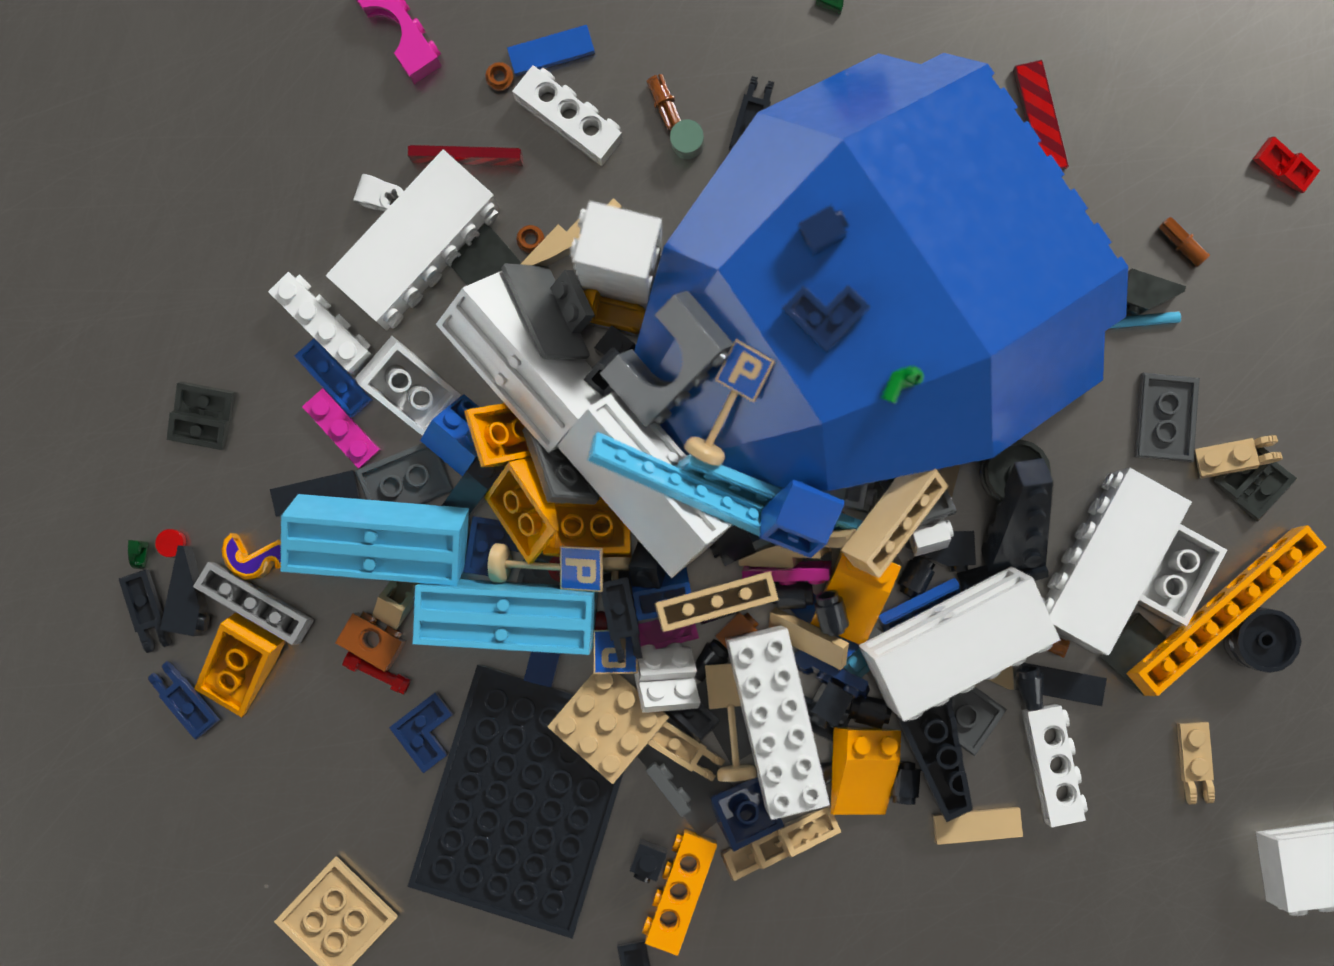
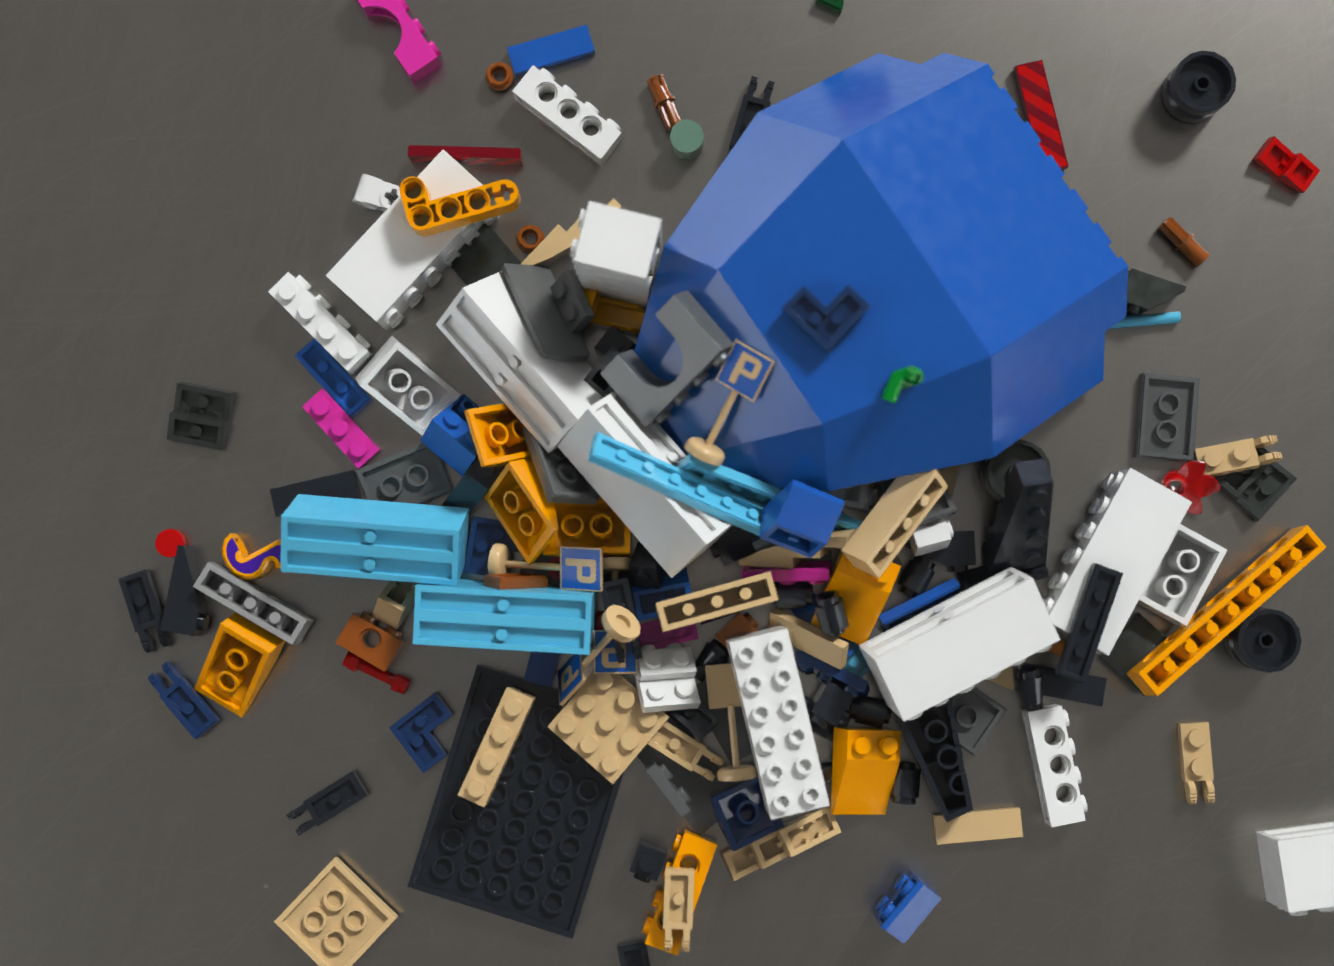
(137, 553): dark green tile -> none
(330, 801): none -> black hinge
(462, 200): none -> light orange beam
(496, 746): none -> tan brick
(515, 580): none -> dark orange tile
(619, 625): none -> tan piece
(678, 904): none -> tan hinge
(823, 229): dark blue brick -> none
(906, 906): none -> blue slope
(1088, 623): none -> black tile
(1193, 484): none -> red plate
(1198, 86): none -> black wheel

